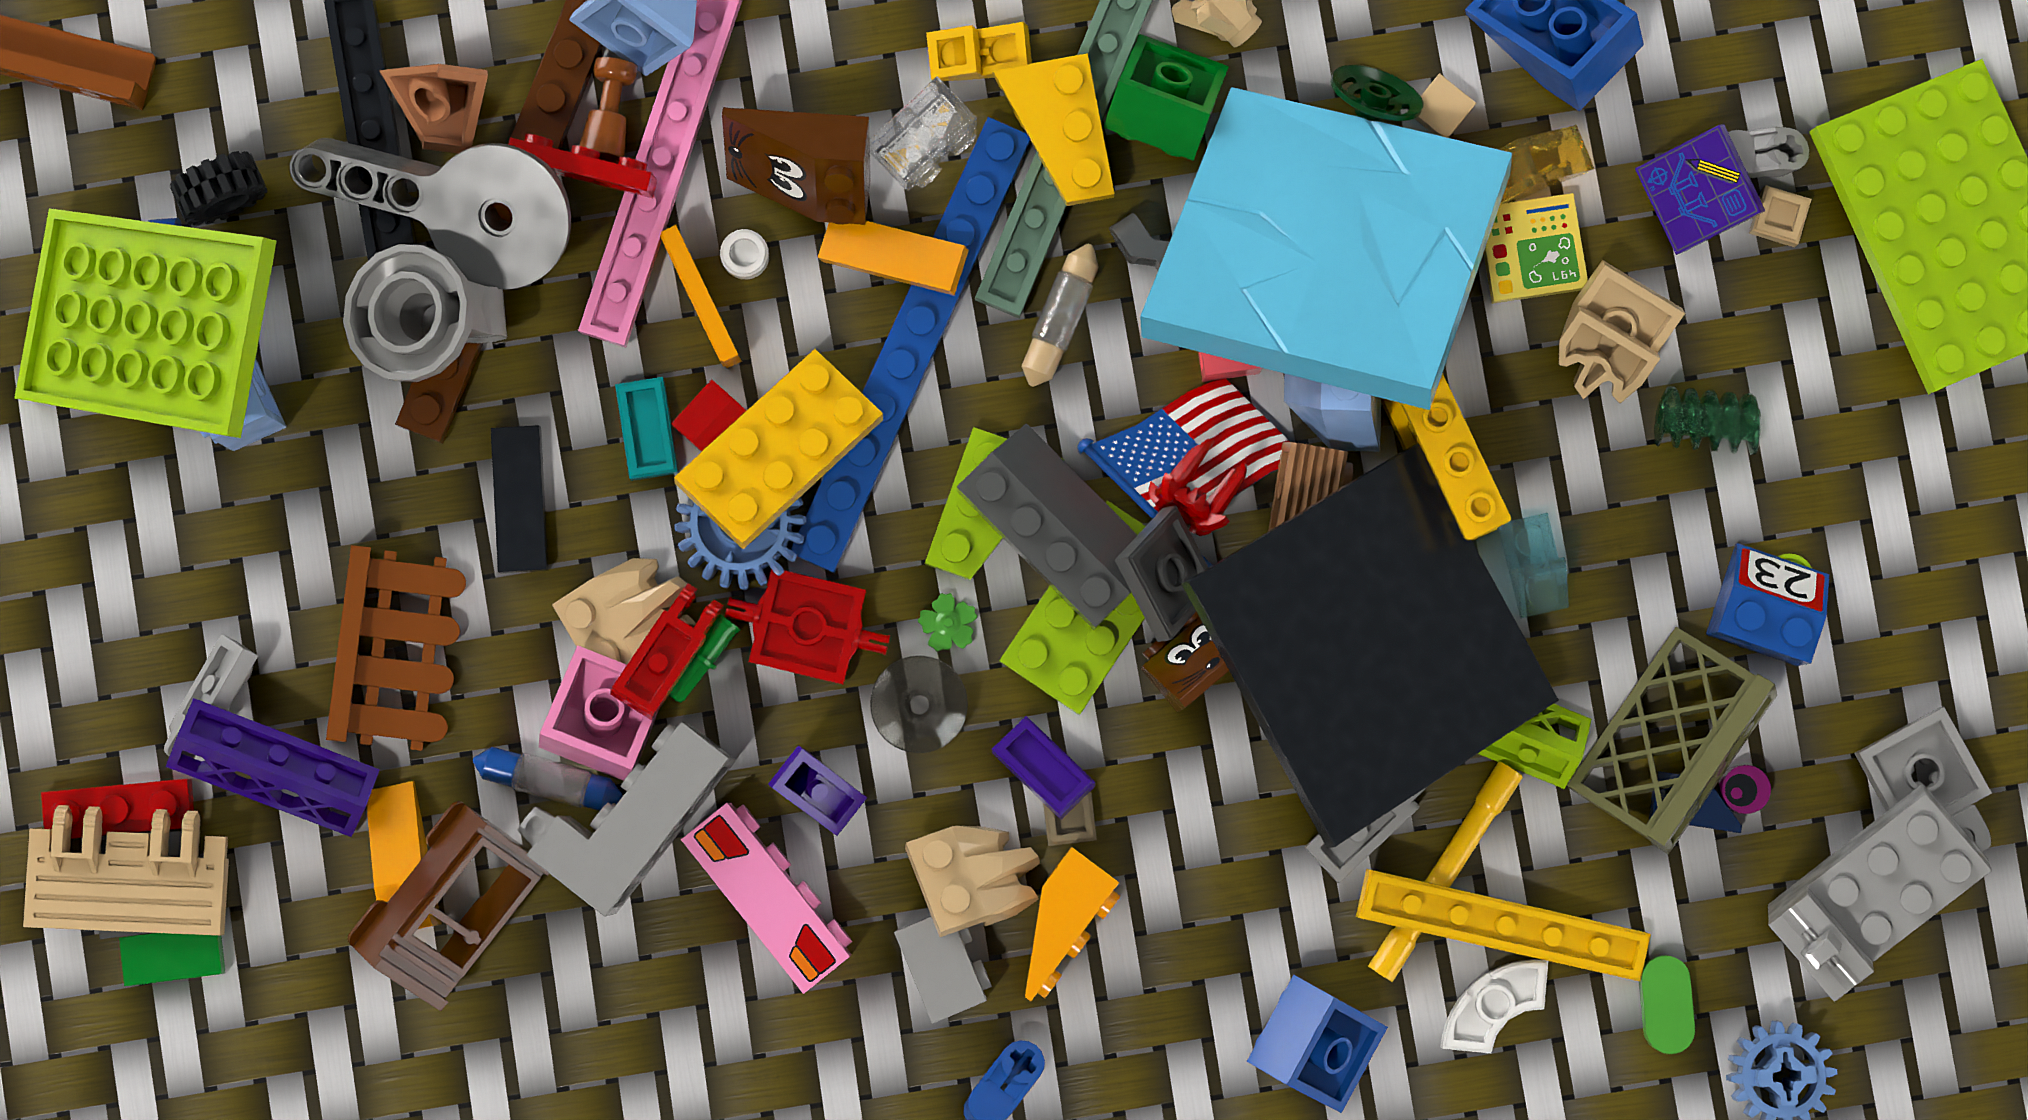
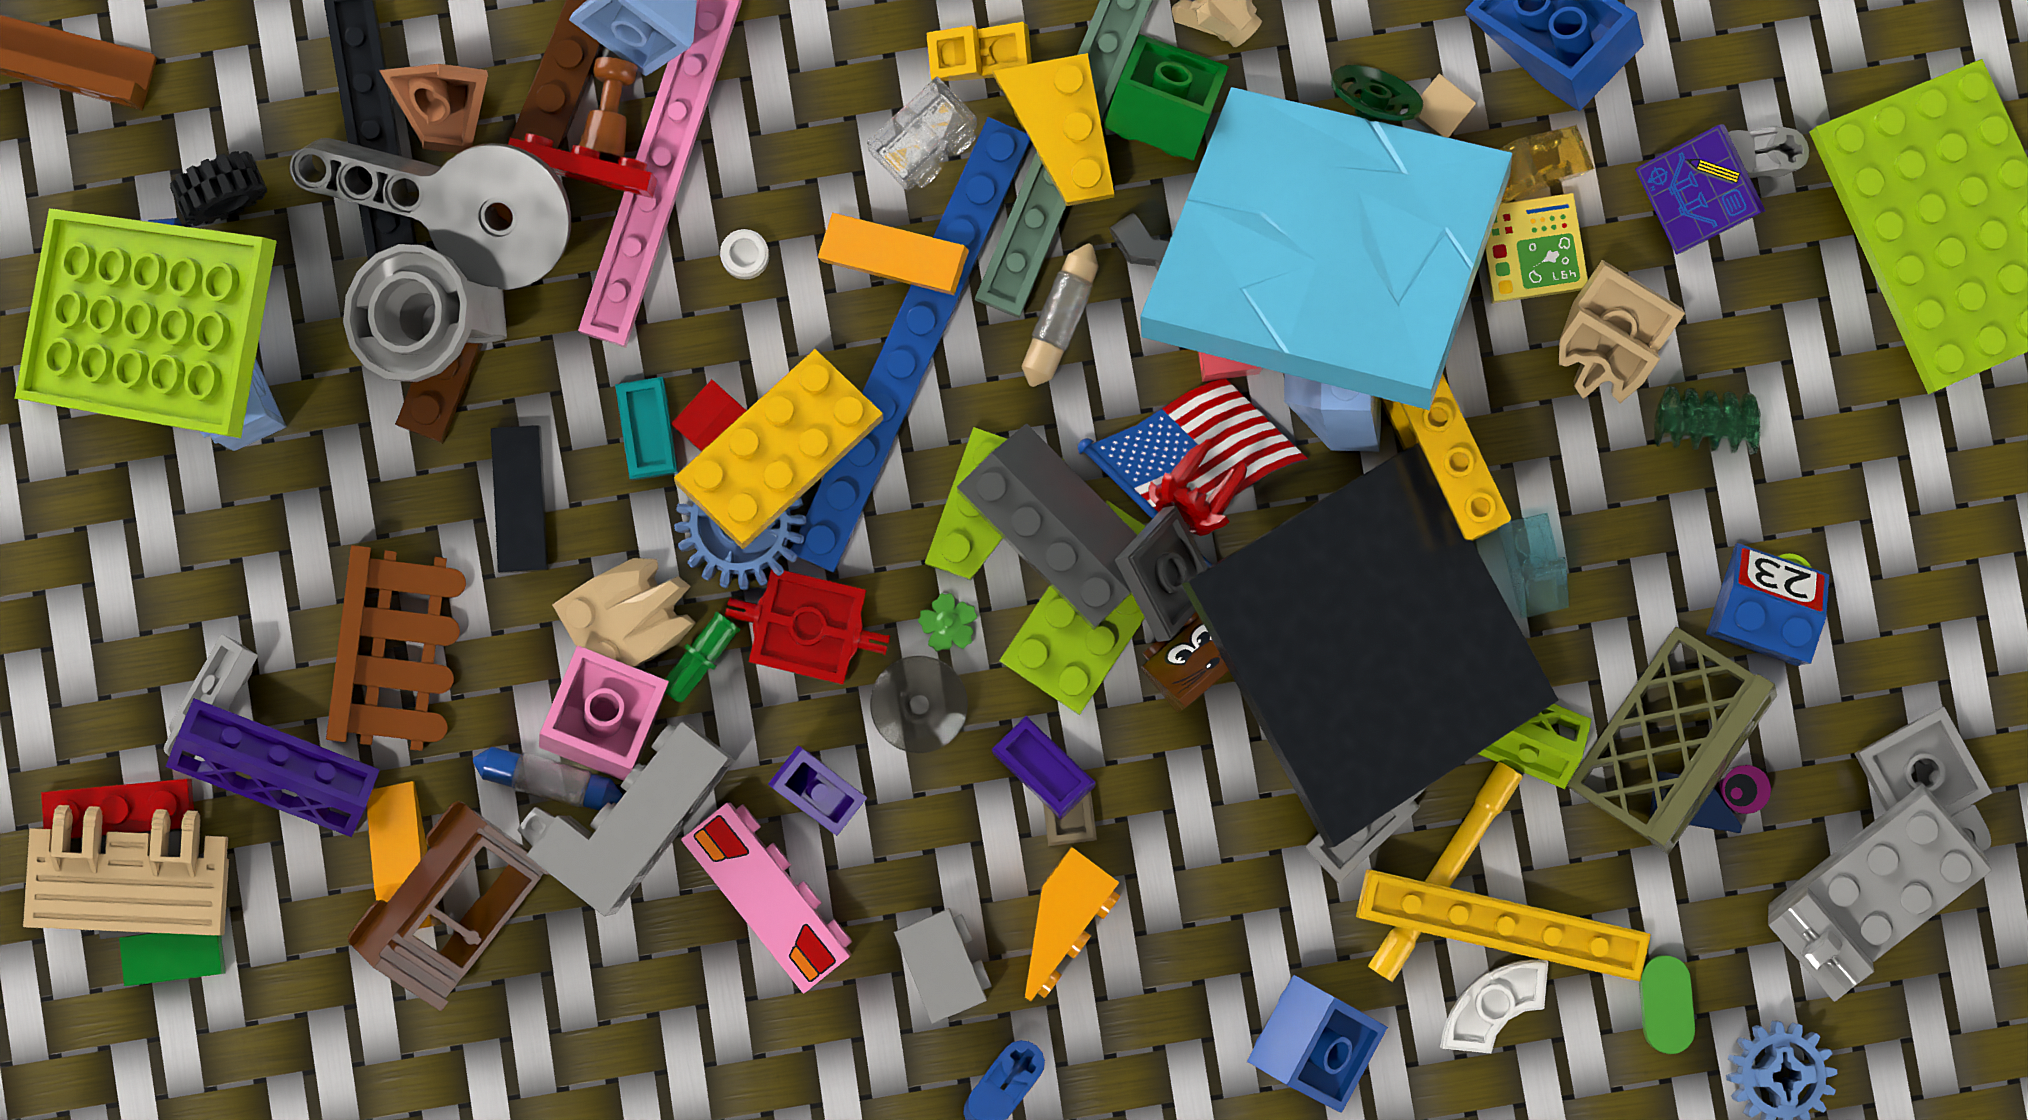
(664, 655): red hinge -> none
(700, 297): light orange tile -> none
(801, 160): reddish brown slope -> none
(971, 876): tan plate -> none
(1306, 477): medium nougat brick -> none
(1782, 218): tan tile -> none

